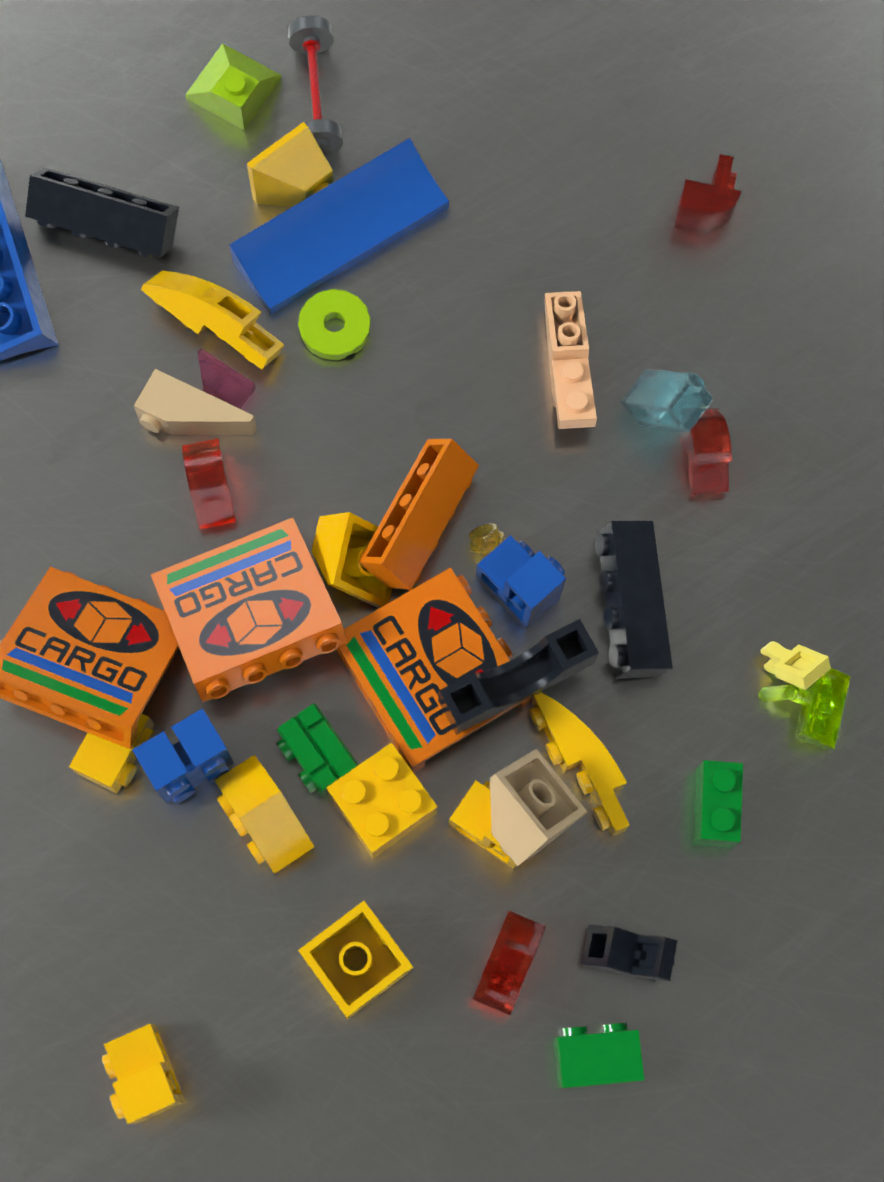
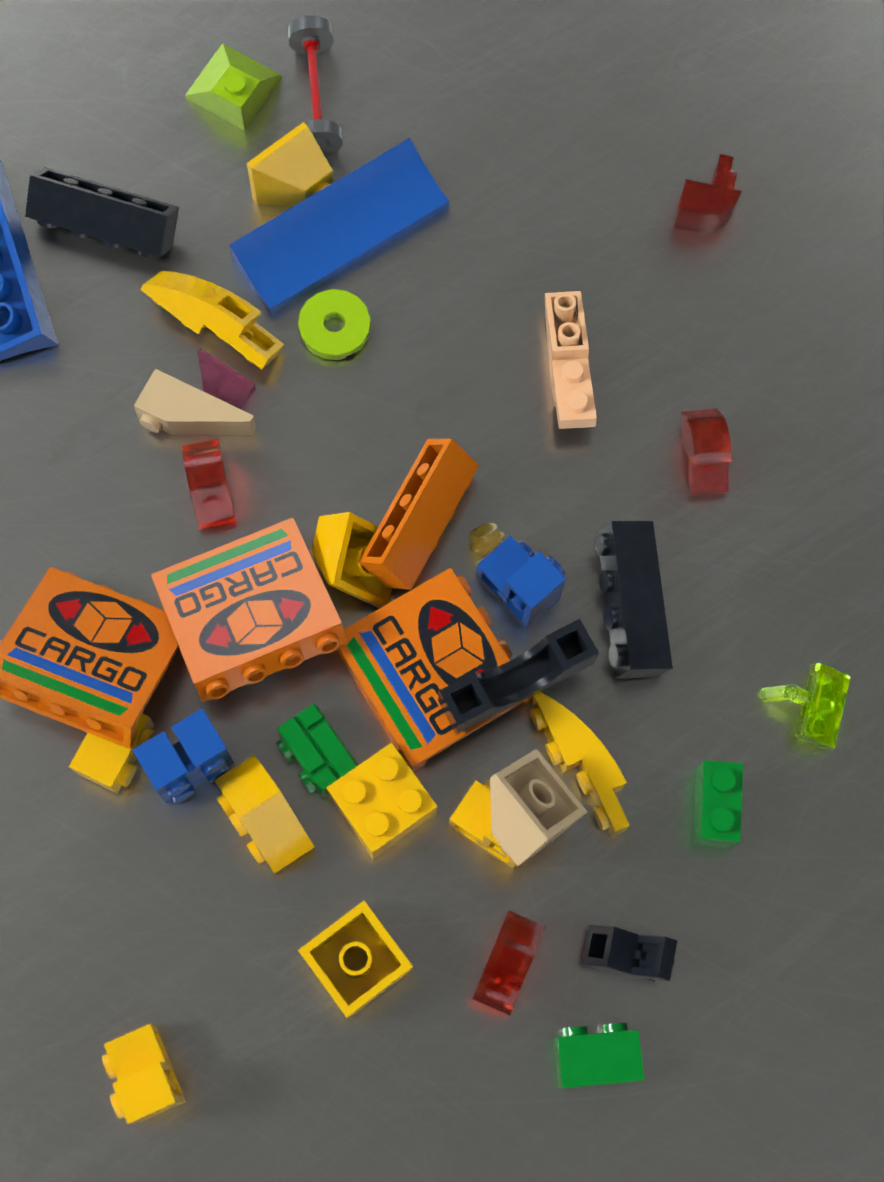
(667, 400): clear light blue brick -> none
(796, 666): light yellow plate -> none

